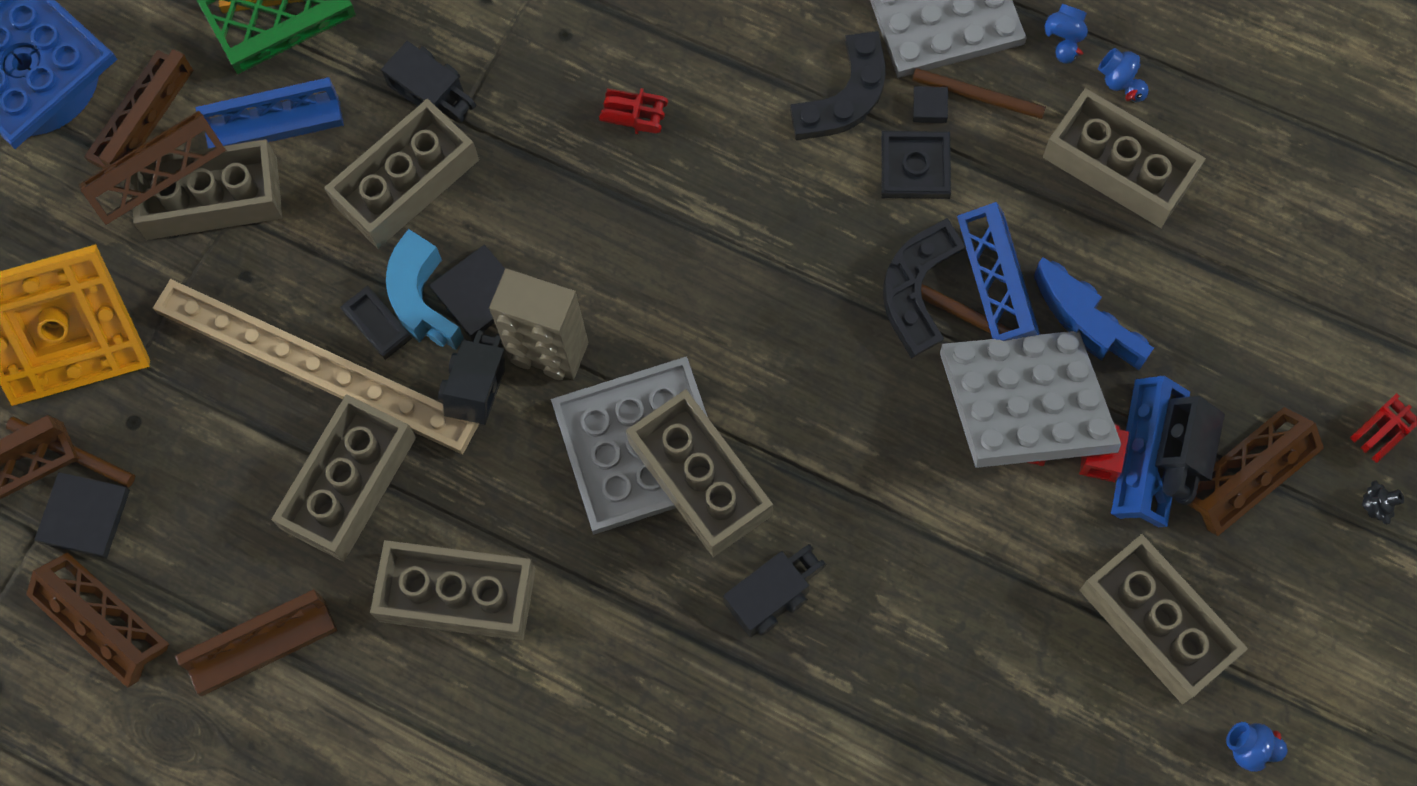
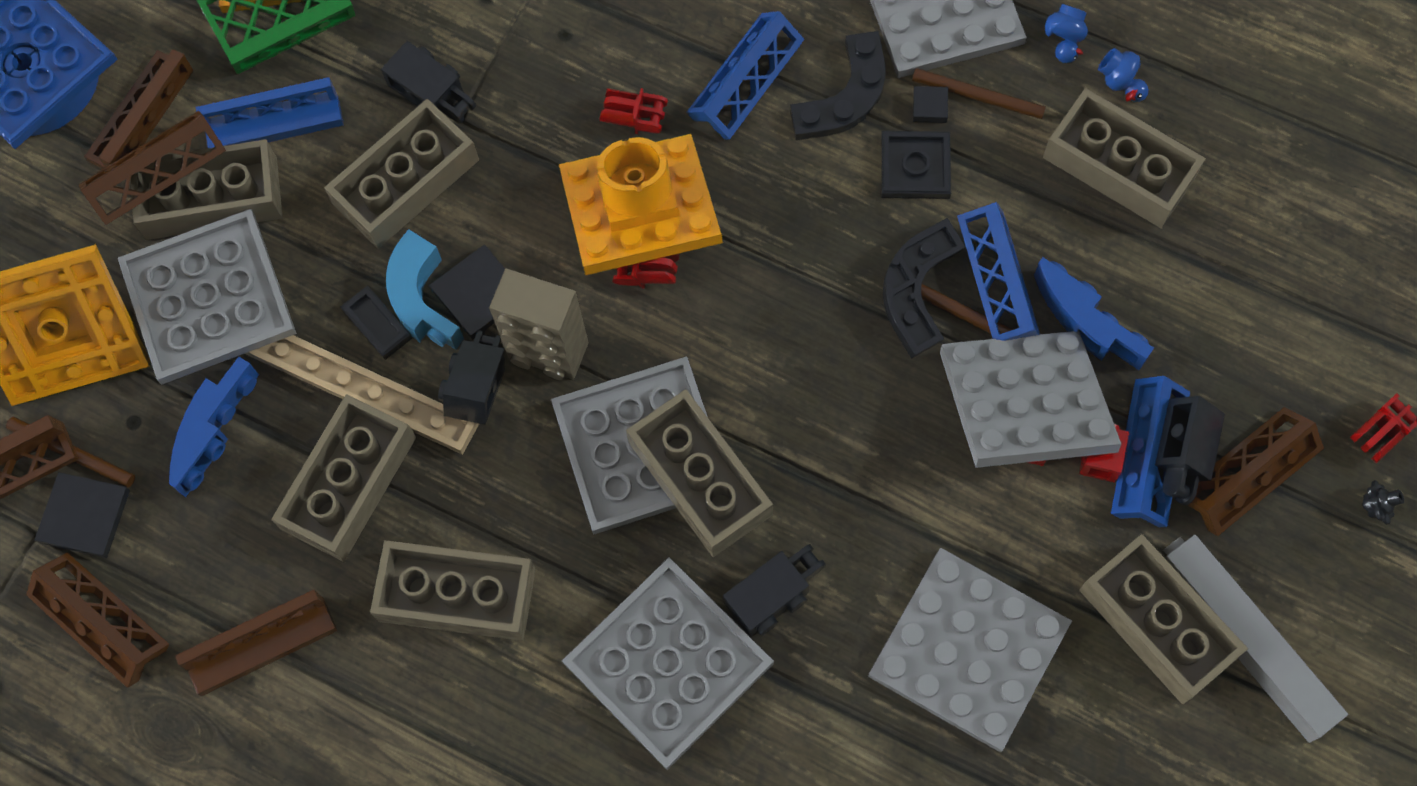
(199, 434): none -> blue slope
(206, 296): none -> light grey plate
(639, 203): none -> light orange piece
(648, 272): none -> red arm
(668, 663): none -> light grey plate
(736, 68): none -> blue fence
(970, 649): none -> light grey plate
(1255, 745): blue animal -> none
(1268, 655): none -> light grey brick

